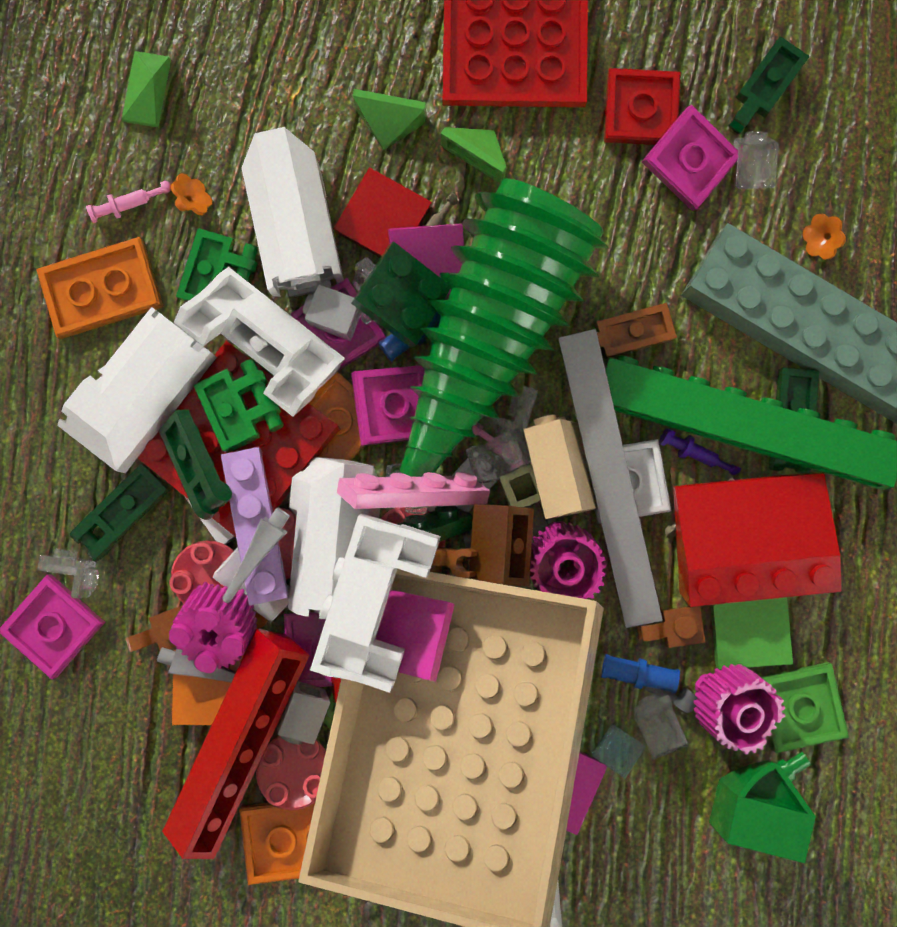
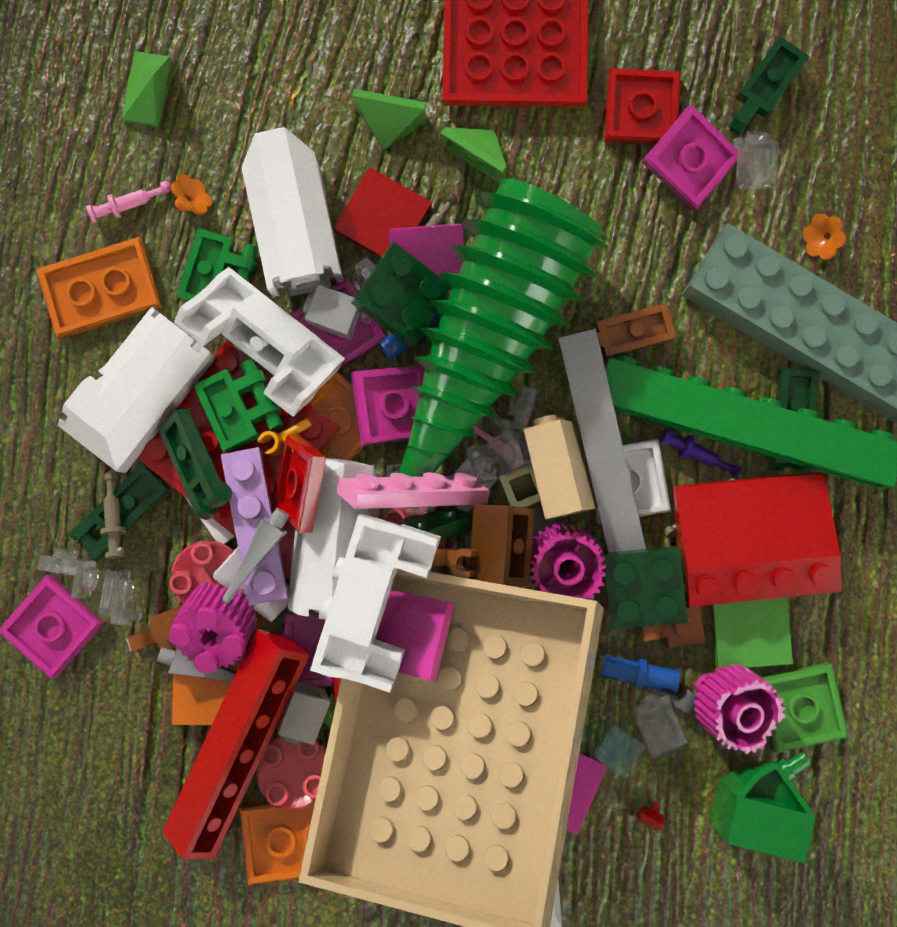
(112, 519): none -> dark tan piece
(115, 594): none -> clear bracket
(280, 438): none -> light orange hand
(300, 482): none -> red tile
(645, 587): none -> dark green plate
(651, 817): none -> red rock

